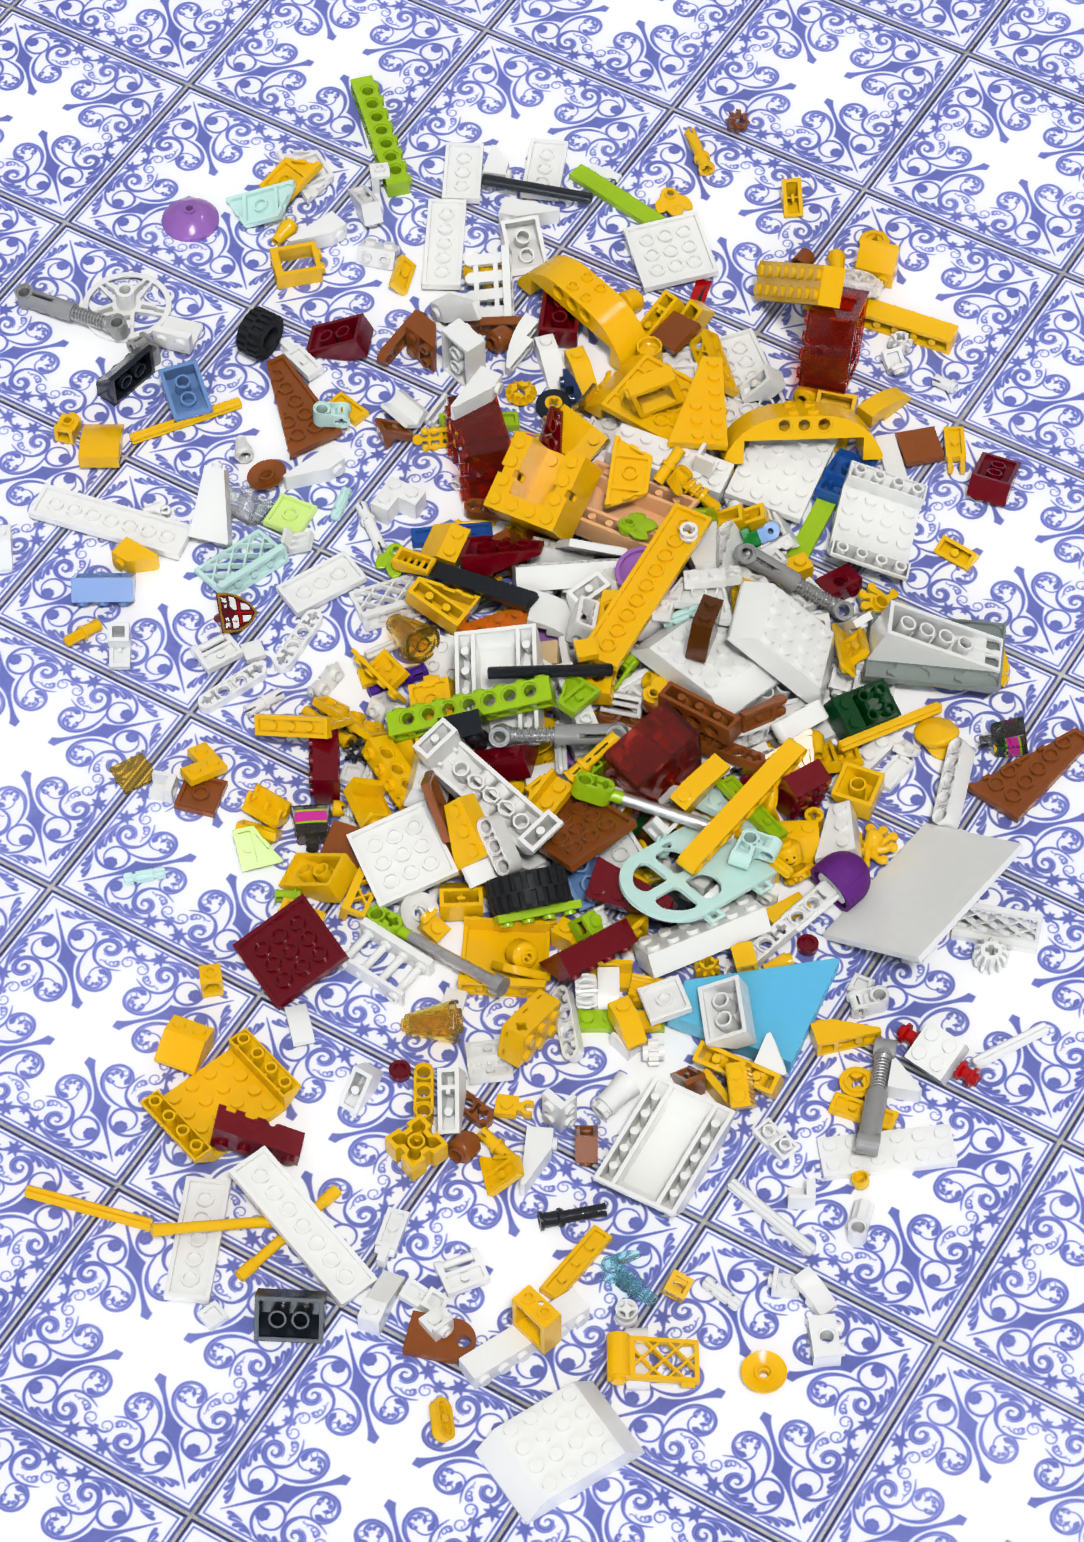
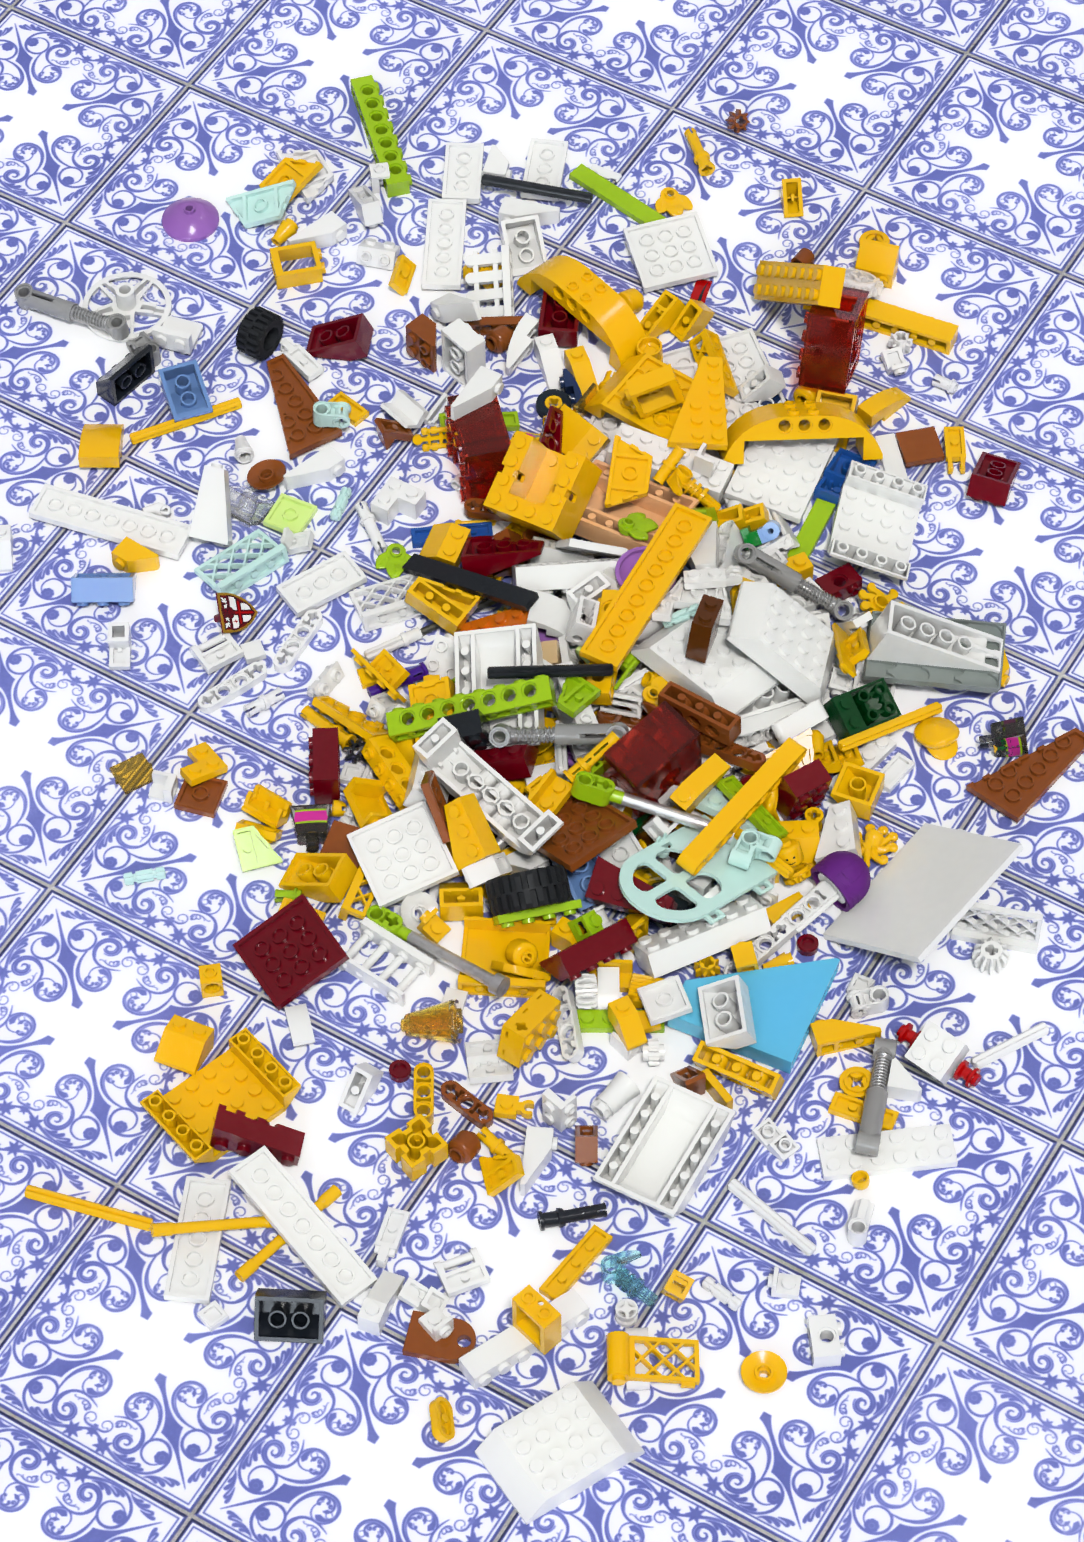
(68, 424): yellow brick -> none
(83, 632): yellow axle -> none
(298, 725): yellow fence -> none
(396, 342): dark orange beam -> none
(410, 555): yellow slope -> none
(413, 637): clear yellow cone -> none
(450, 1099): white slope -> none
(499, 845): white beam -> none
(518, 398): yellow gear -> none
(586, 649): yellow tile -> none
(676, 332): dark orange tile -> none
(683, 534): white bush -> none
(740, 1085): yellow brick -> none
(763, 713): dark orange hinge -> none
(770, 1056): white slope -> none
(802, 1197): white panel -> none
(814, 1290): white slope -> none
(836, 258): yellow cone -> none
(906, 749): white tile -> none
(953, 784): white beam -> none
(956, 553): yellow slope -> none

